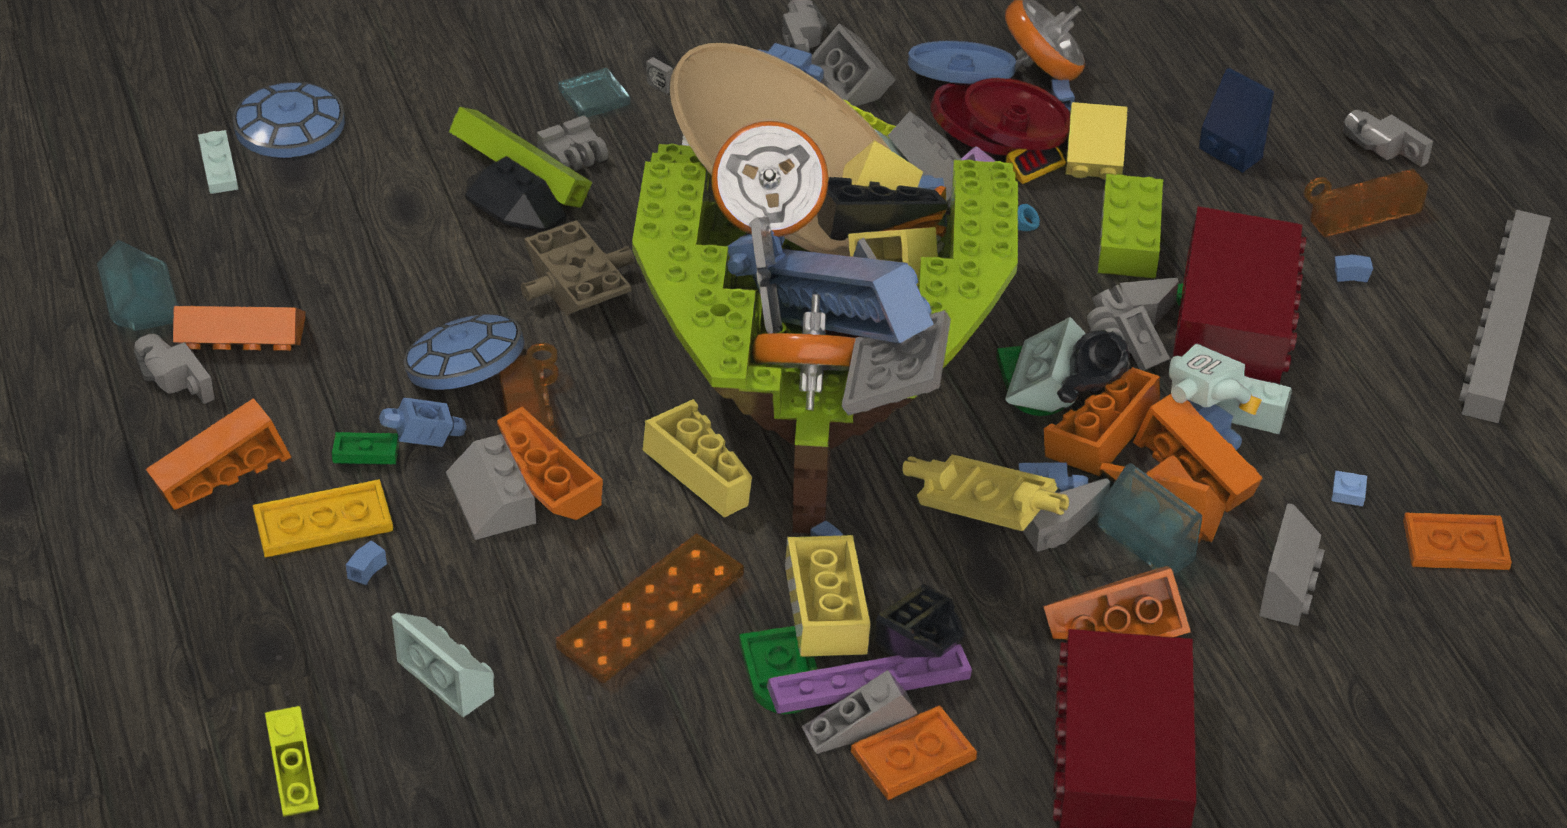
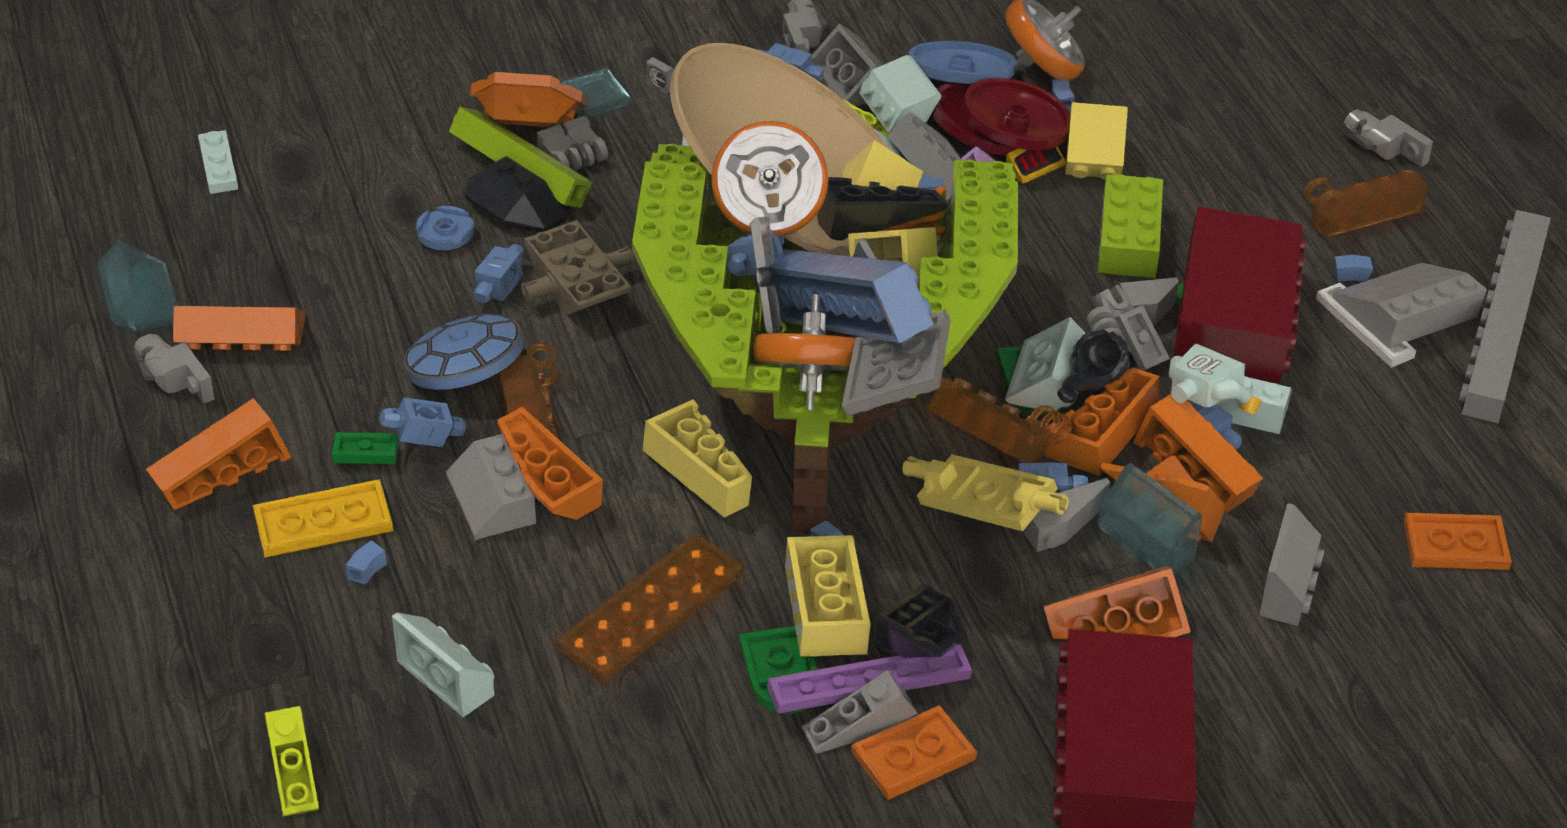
(288, 119): medium blue dish -> none
(445, 228): none -> medium blue plate
(498, 273): none -> medium blue piece
(528, 99): none -> orange piece
(897, 89): none -> light aqua slope
(996, 425): none -> clear orange hinge
(1028, 211): dark azure piece -> none
(1237, 121): dark blue slope -> none
(1349, 488): light blue plate -> none
(1392, 356): none -> white tile
(1413, 302): none -> light grey slope

